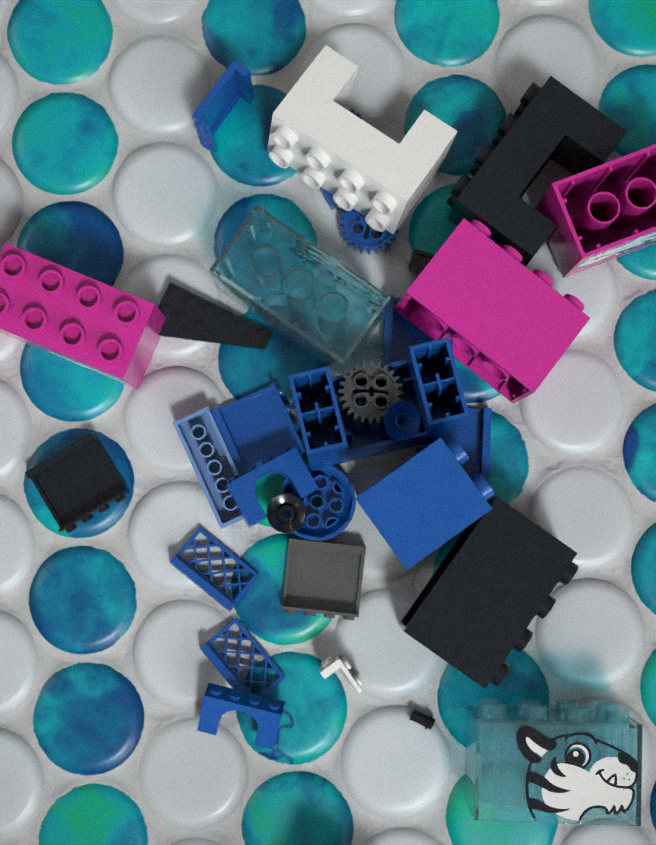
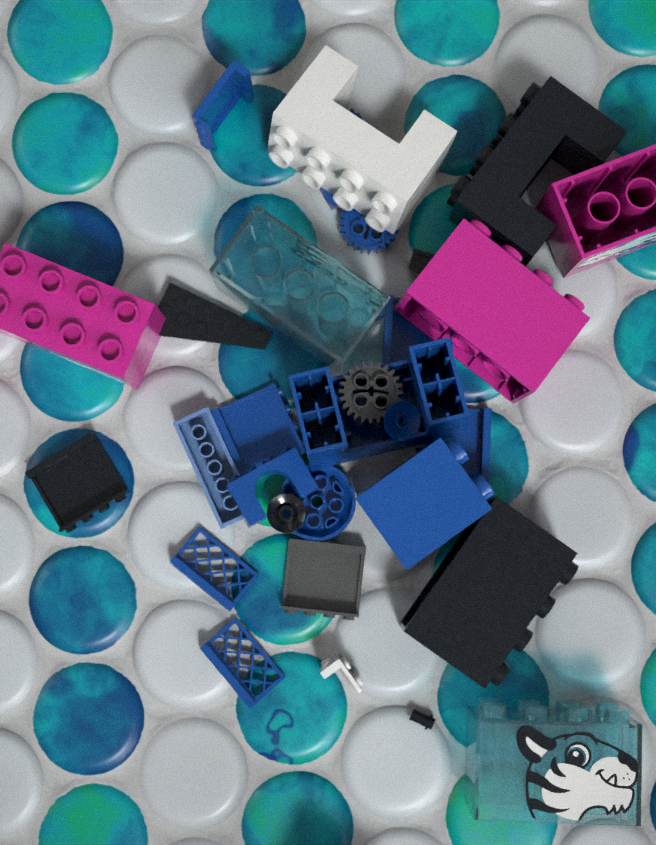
(223, 699): blue arch -> none

